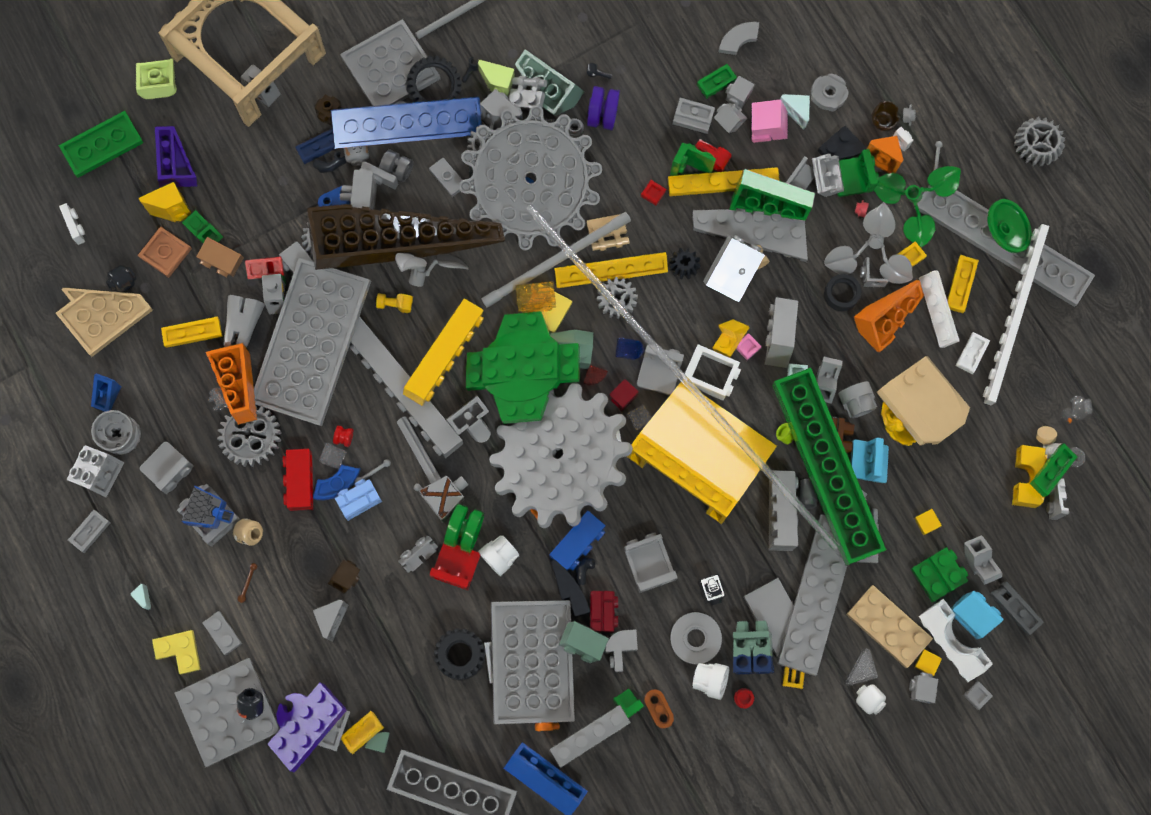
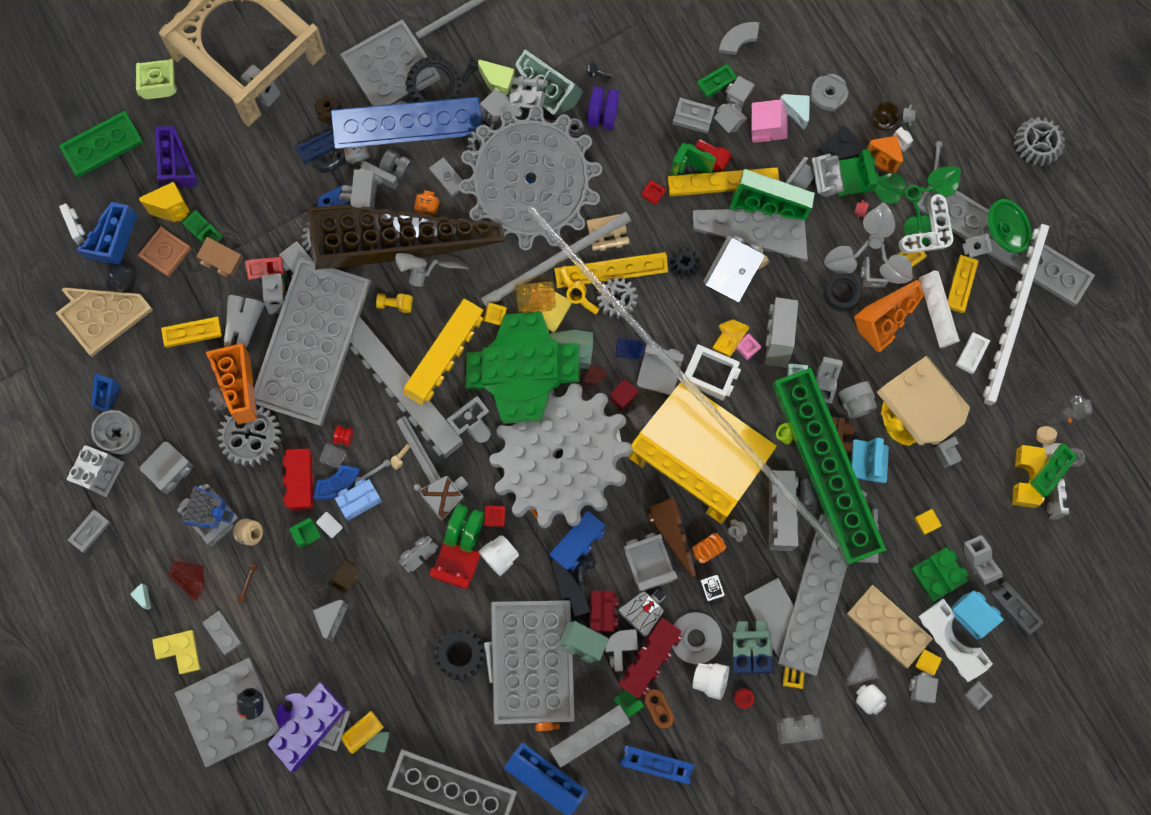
(111, 235): none -> blue wedge
(188, 577): none -> clear red slope
(305, 533): none -> green panel
(329, 524): none -> white sticker
(396, 461): none -> tan hand
(426, 203): none -> orange head
(494, 313): none -> yellow plate
(494, 516): none -> red plate
(579, 285): none -> yellow piece
(643, 611): none -> light grey torso
(650, 658): none -> dark red wedge
(657, 765): none -> blue plate
(667, 522): none -> reddish brown wedge
(708, 548): none -> orange gear
(737, 530): none -> light grey plate
(797, 731): none -> clear brick
(934, 236): none -> white beam
(947, 452): none -> light grey panel
(985, 247): none -> light grey brick

